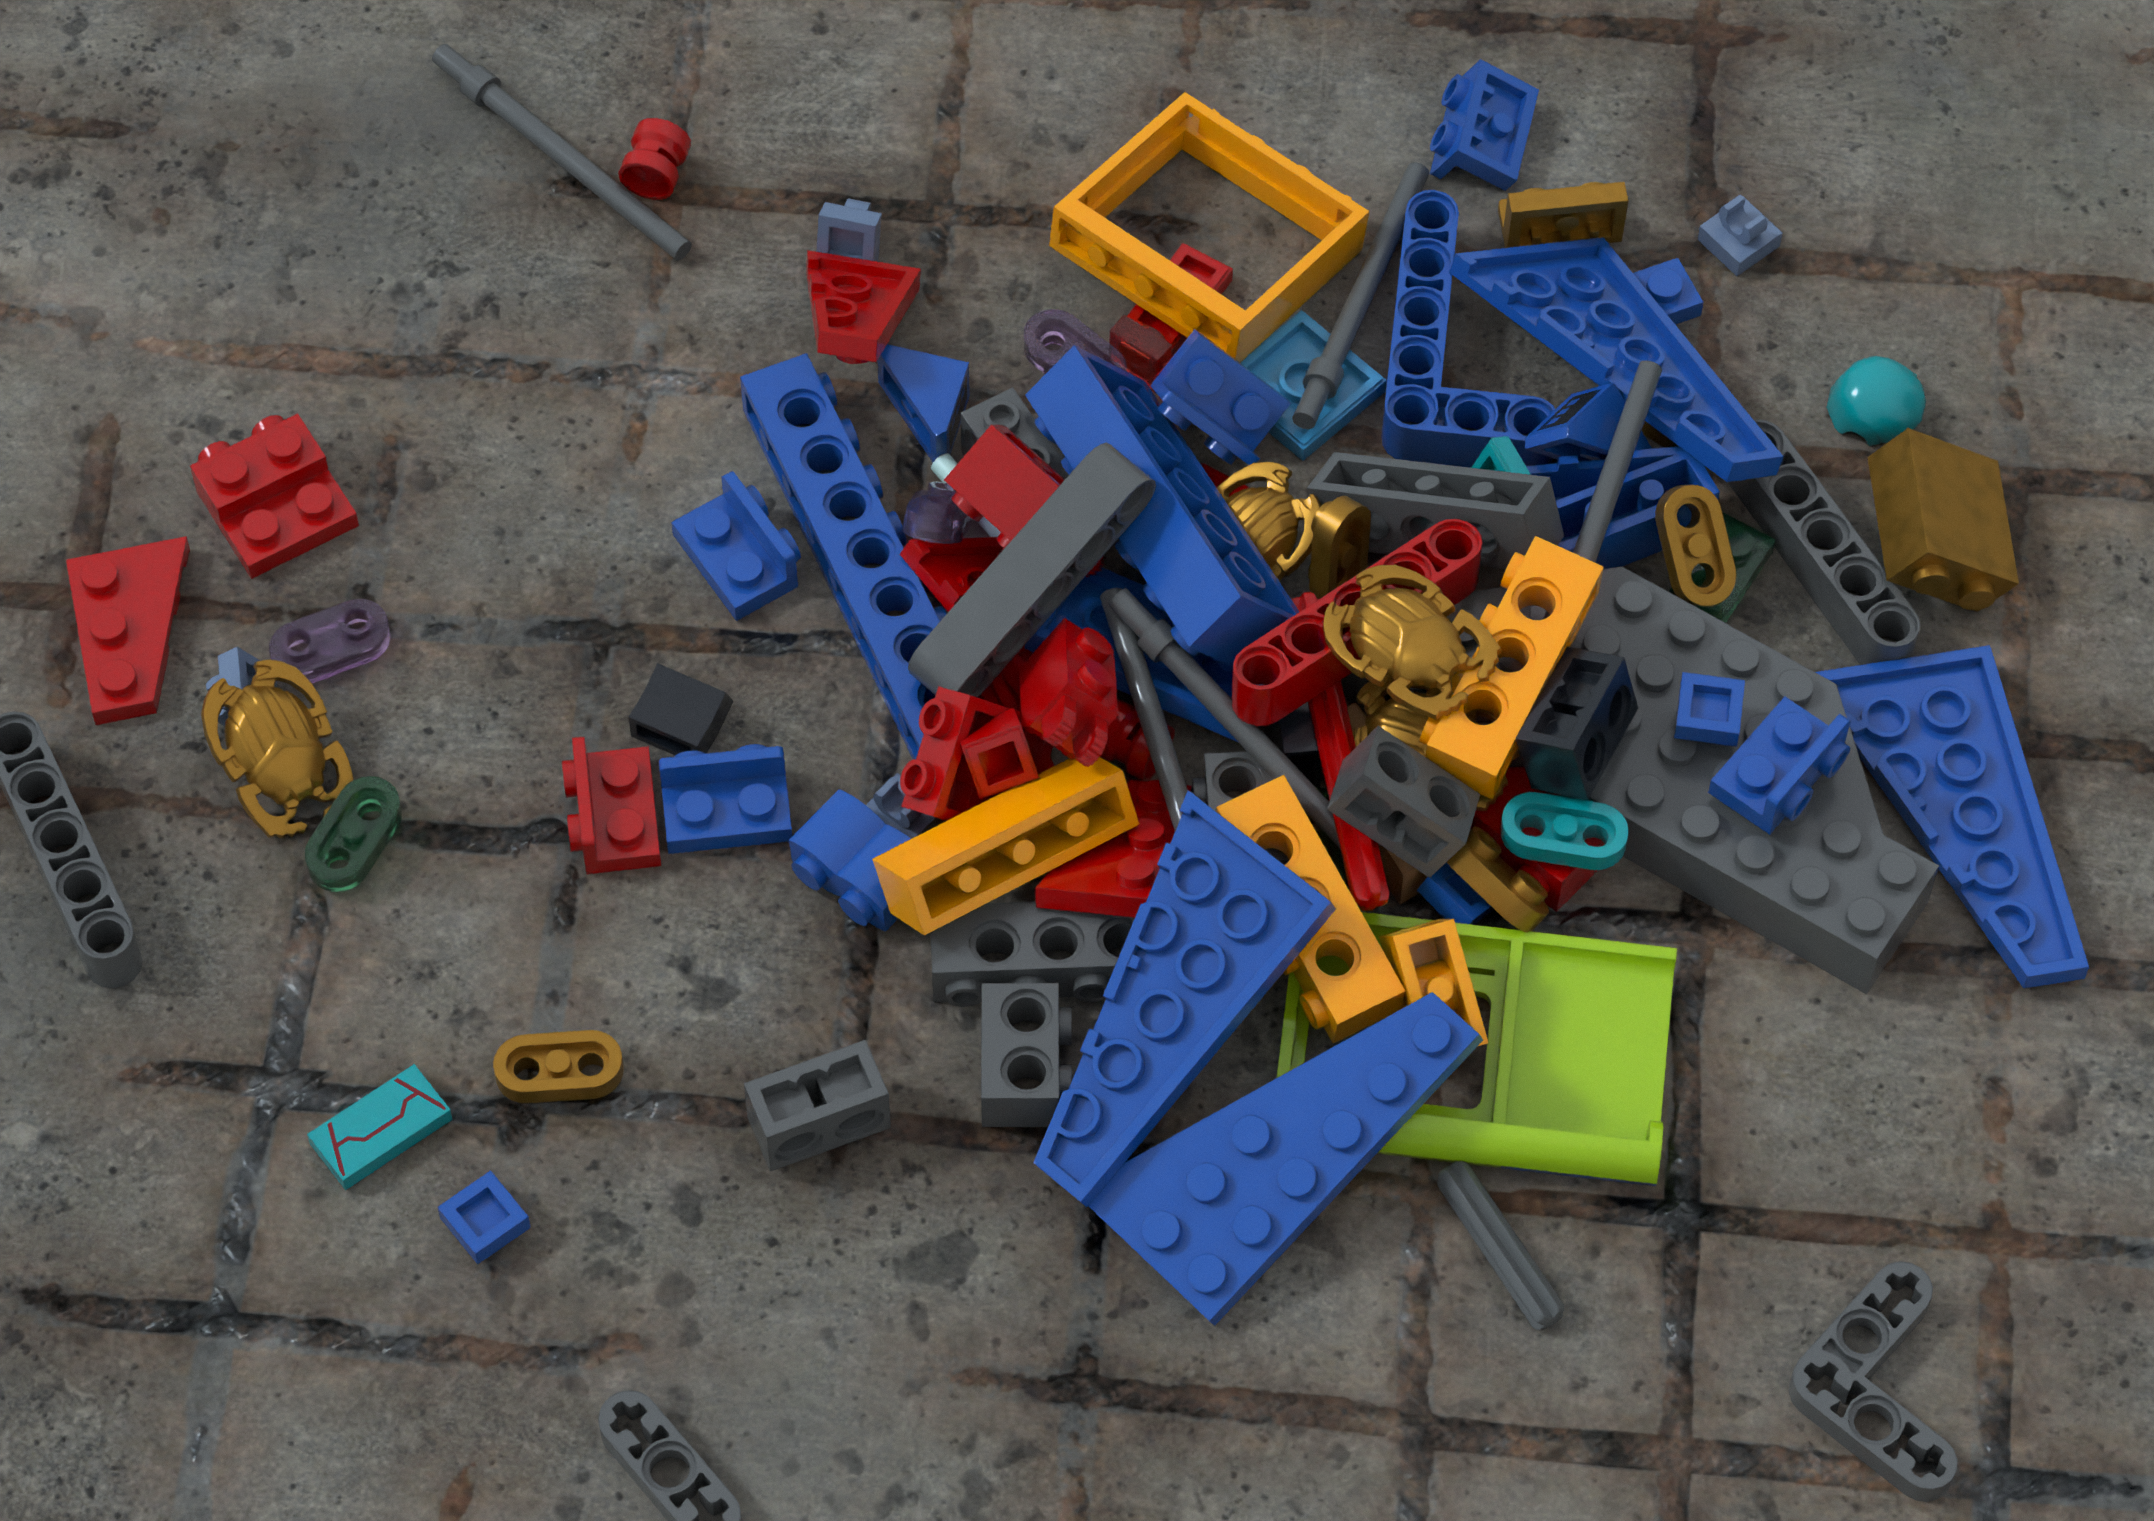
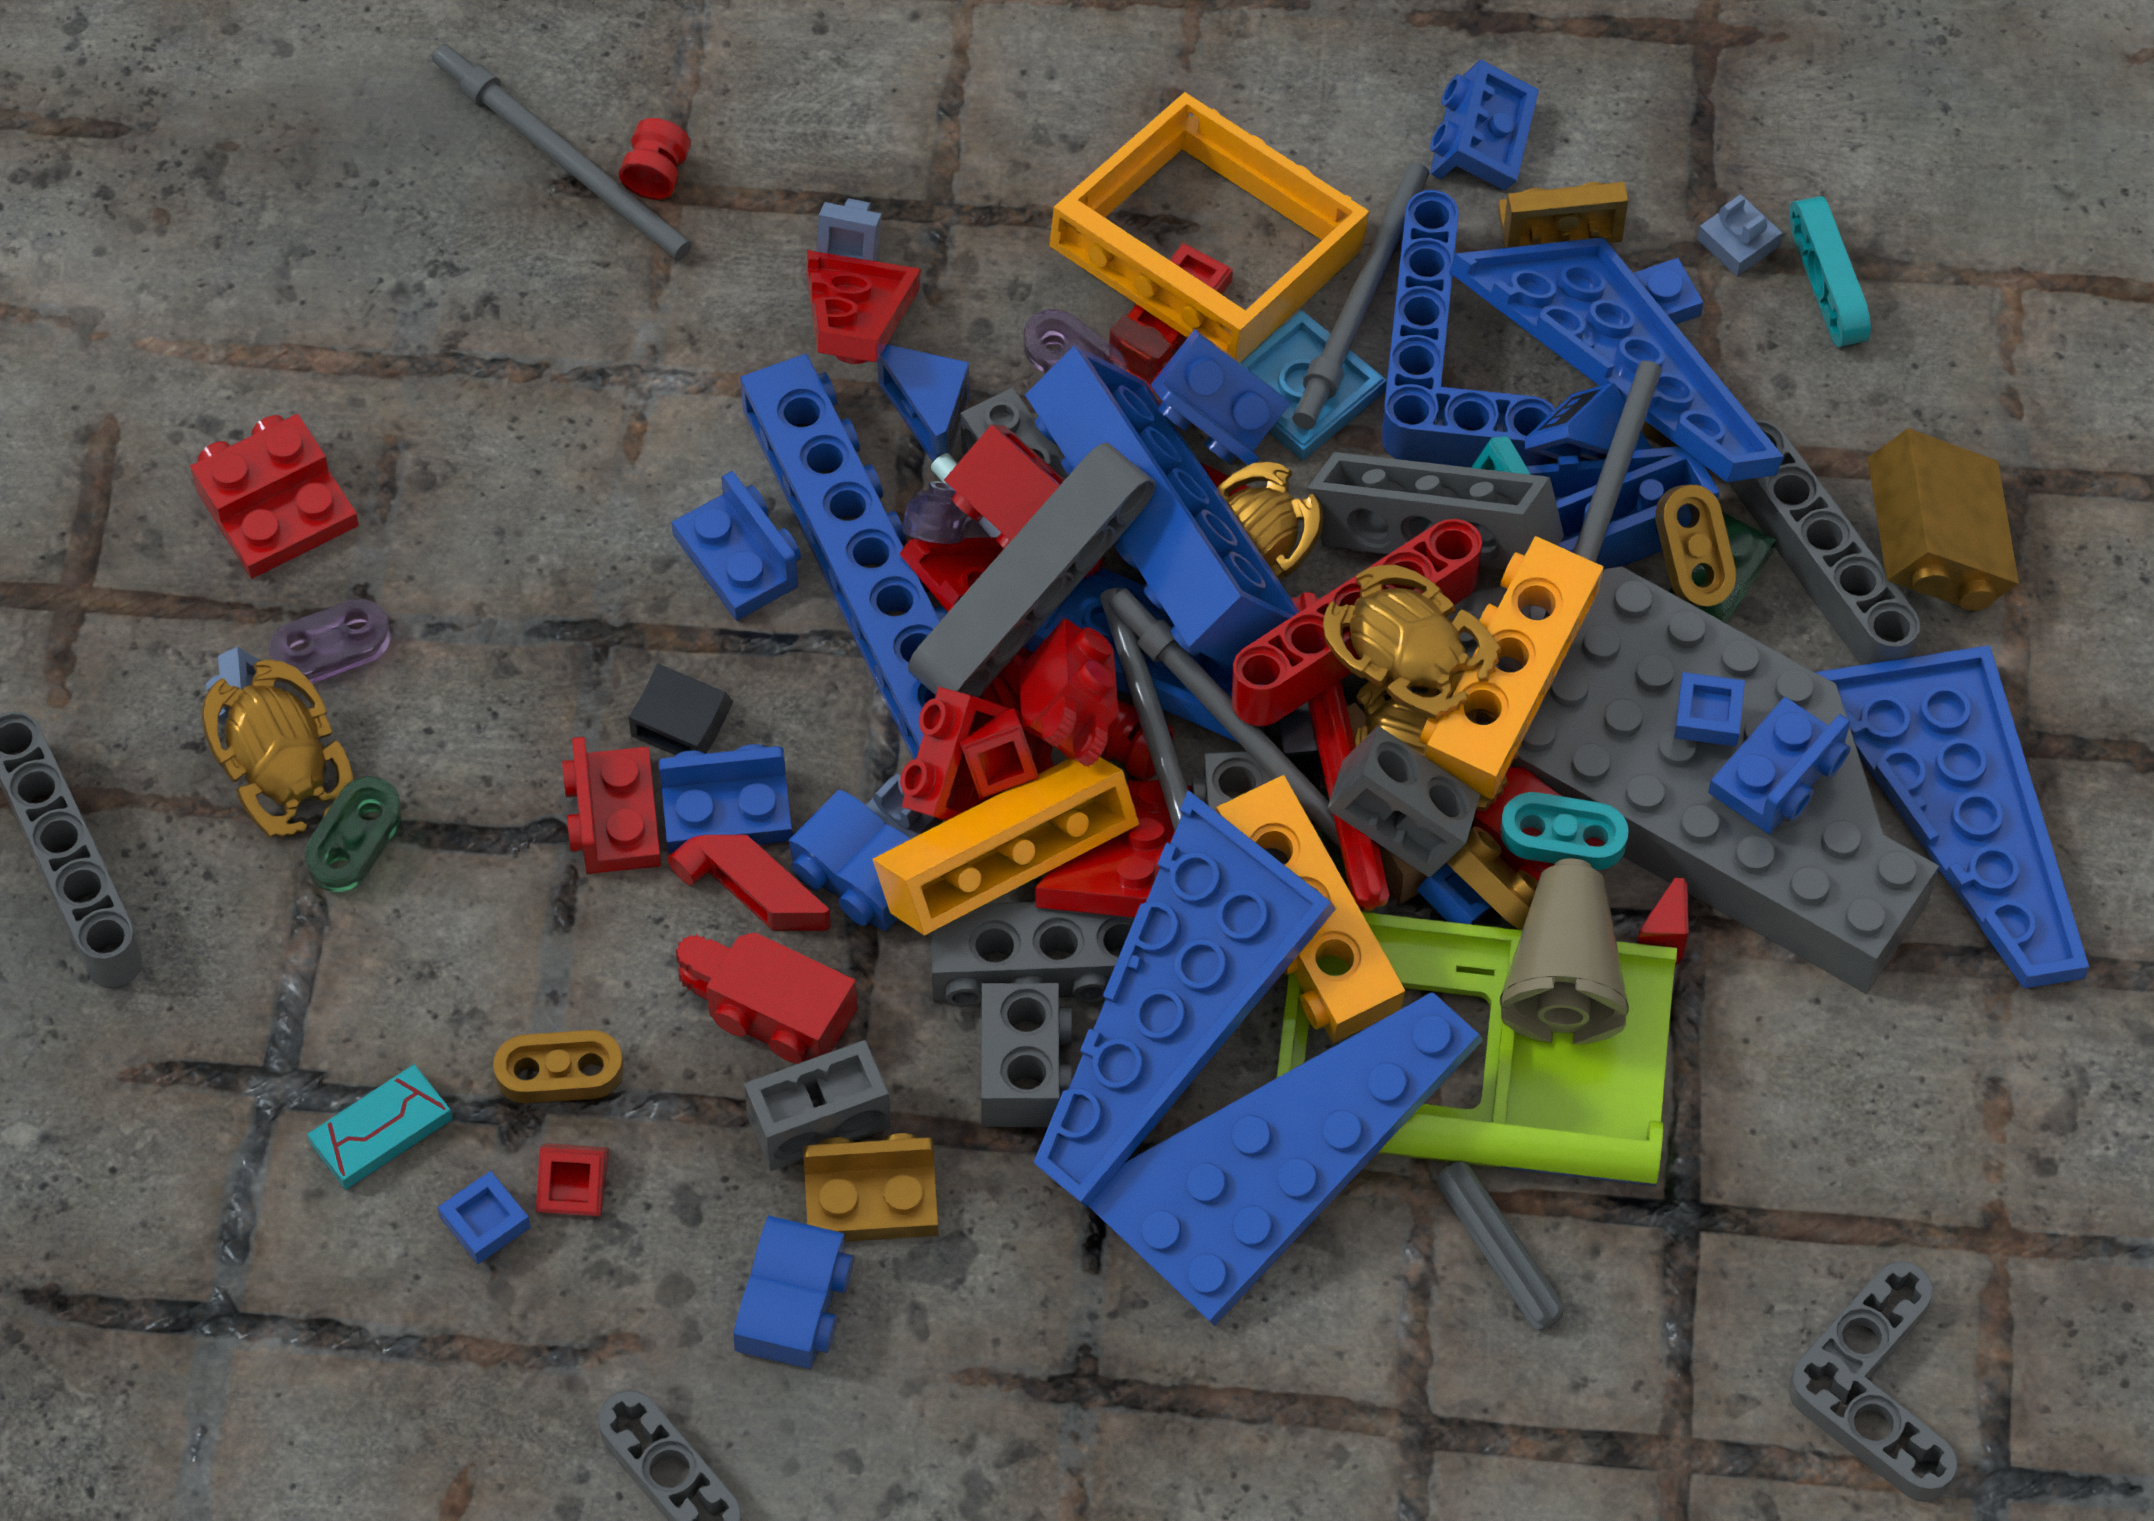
(124, 624): red wing -> none
(571, 1179): none -> red slope
(752, 879): none -> red piece
(769, 993): none -> red hinge
(791, 1291): none -> blue brick
(872, 1187): none -> pearl gold bracket
(1338, 544): pearl gold plate -> none
(1433, 960): light orange brick -> none
(1567, 961): none -> dark tan cone
(1577, 723): black brick -> none
(1669, 920): none -> red slope
(1830, 271): none -> teal beam
(1876, 400): teal hair -> none

